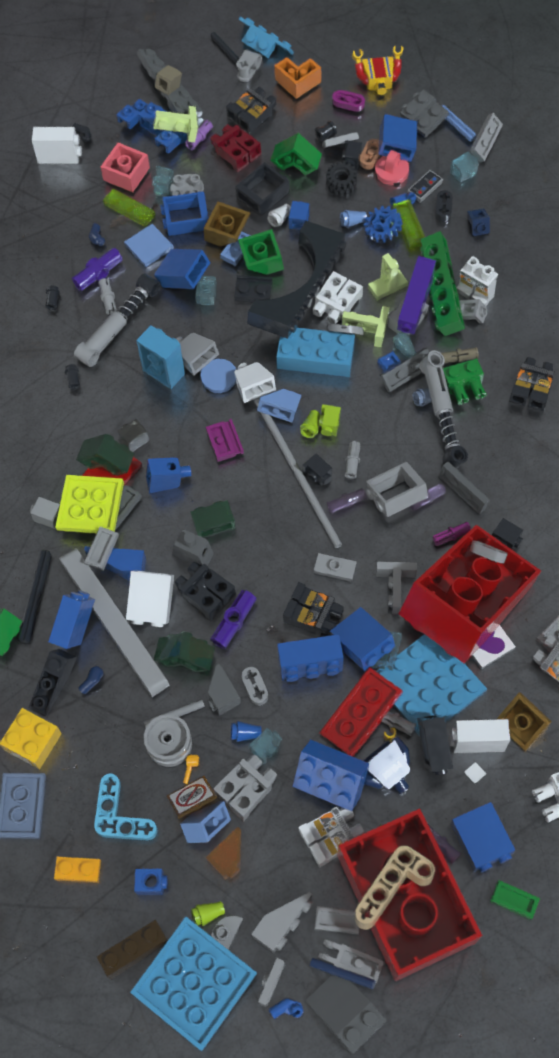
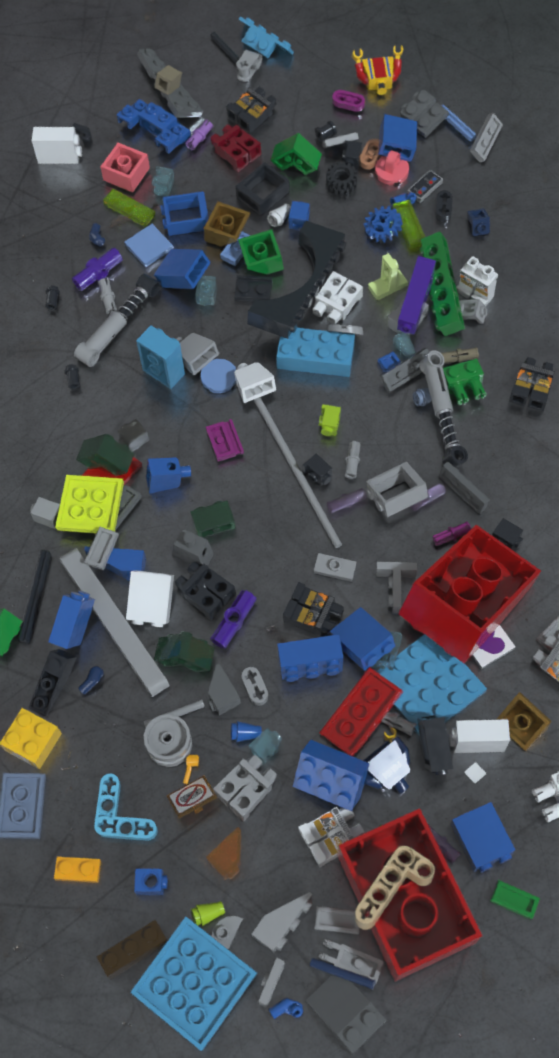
(178, 122): yellowish green bracket -> none
(186, 184): light grey dish -> none
(205, 823): medium blue slope -> none
(280, 404): medium blue slope -> none
(296, 78): orange brick -> none
(310, 426): lime cone -> none
(349, 218): medium blue cone -> none
(369, 323): yellowish green bracket -> none
(464, 167): clear light blue brick -> none
(488, 551): light grey beam -> none

